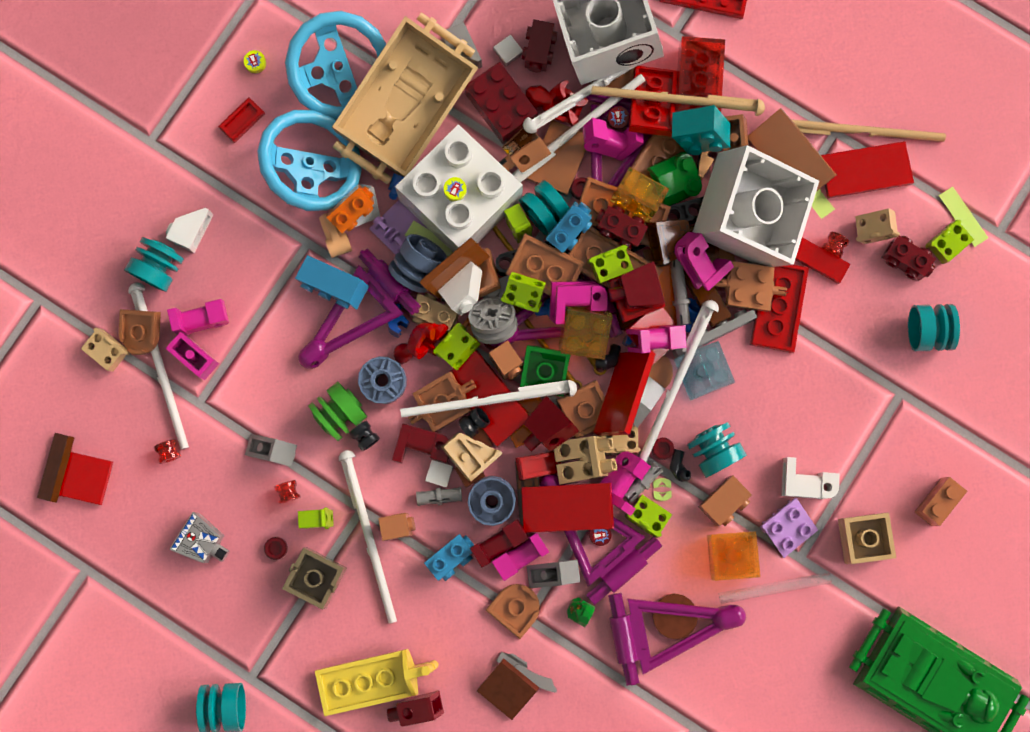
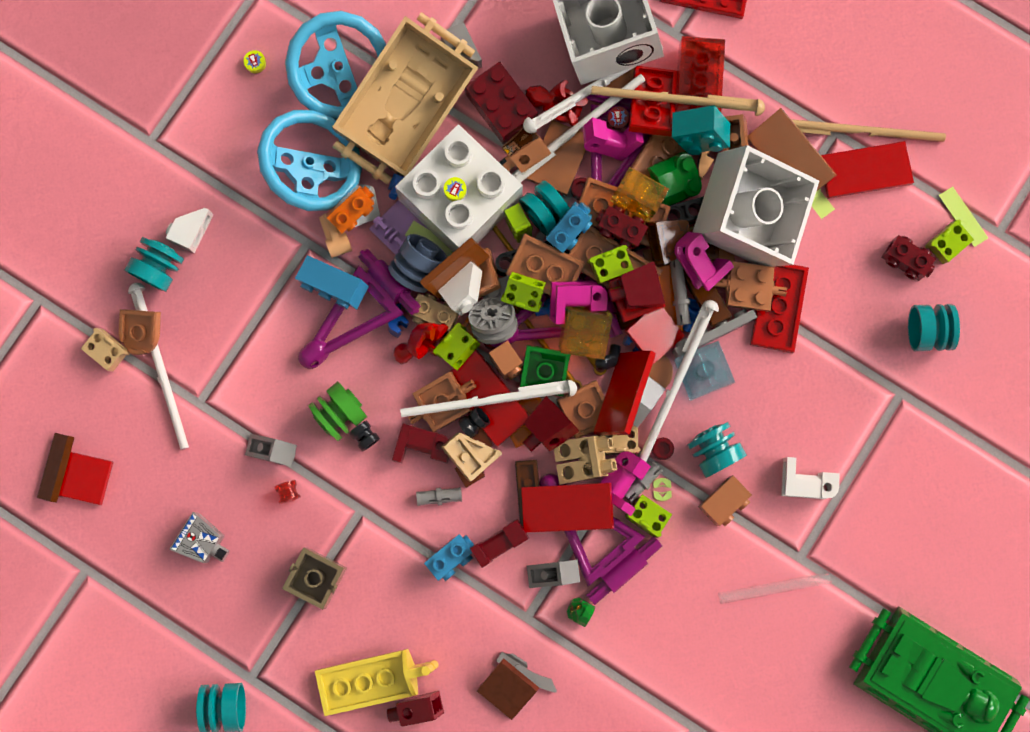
(167, 451): clear red wheel -> none
(192, 356): dark pink brick -> none
(198, 319): dark pink piece -> none
(241, 120): red tile -> none
(275, 548): dark red tile -> none
(316, 518): lime piece -> none
(358, 503): white bar -> none
(369, 377): sand blue wheel -> none
(396, 526): nougat brick -> none
(439, 473): white tile -> none
(482, 510): sand blue wheel -> none
(508, 50): white tile -> none
(515, 608): nougat tile -> none
(528, 551): dark pink piece -> none
(536, 465): red tile -> none
(538, 52): dark red brick -> none
(600, 536): tile -> none
(631, 637): magenta piece -> none
(656, 338): piece -> none
(674, 625): copper tile -> none
(678, 468): black arm -> none
(733, 556): clear yellow brick -> none
(789, 527): lavender hinge -> none
(821, 261): red tile -> none
(836, 244): clear red wheel -> none
(866, 538): tan brick -> none
(876, 226): tan piece -> none
(940, 501): nougat brick -> none

